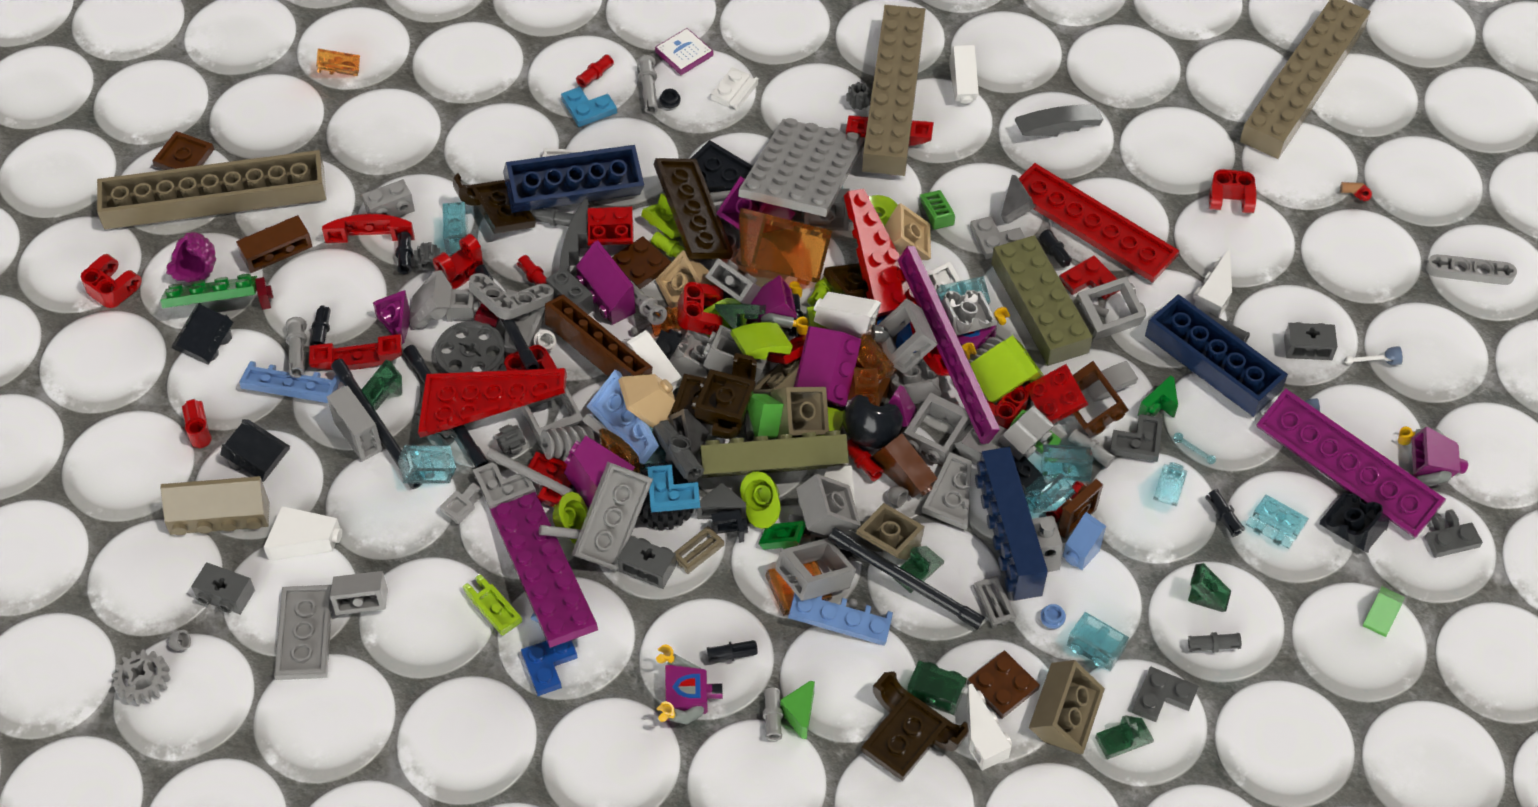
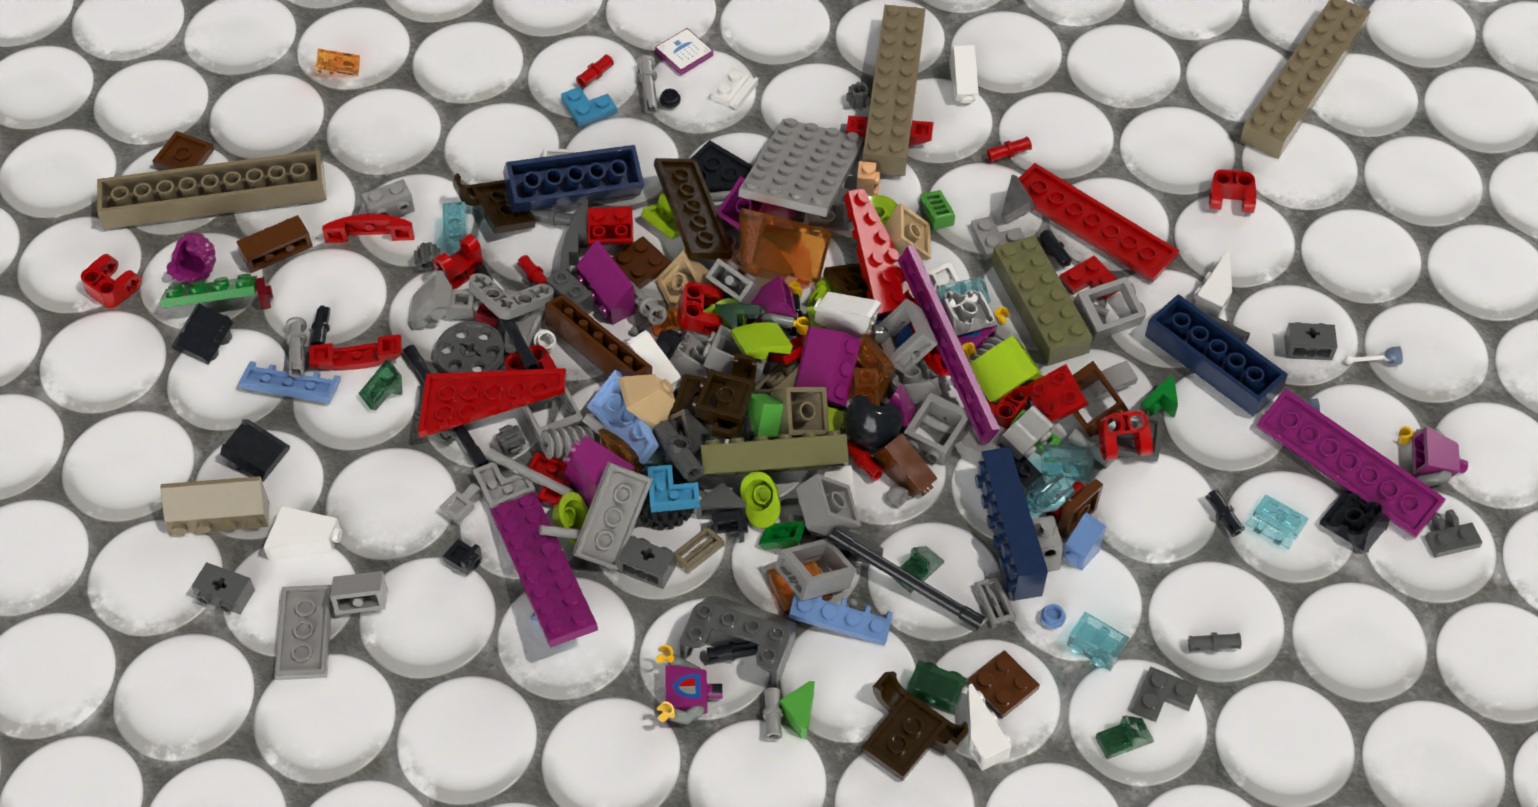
(141, 677): light grey gear -> none
(179, 636): light grey hinge -> none
(196, 423): red piece -> none
(346, 377): black piece -> none
(354, 423): light grey window -> none
(394, 313): magenta slope -> none
(404, 253): black pin -> none
(426, 464): clear light blue brick -> none
(463, 556): none -> black bracket
(493, 606): lime hinge -> none
(541, 664): blue plate -> none
(671, 247): lime pin -> none
(773, 632): none -> dark grey windscreen
(868, 178): none -> light nougat brick
(892, 531): dark tan slope -> none
(950, 492): light grey wing -> none
(1009, 149): none -> red pin
(1053, 120): dark grey slope -> none
(1067, 706): dark tan slope -> none
(1141, 434): none -> red piece
(1170, 484): clear light blue slope -> none
(1178, 438): clear light blue hinge -> none
(1208, 589): clear green slope -> none
(1360, 190): arm -> none
(1383, 611): slope -> none
(1471, 272): light grey beam -> none

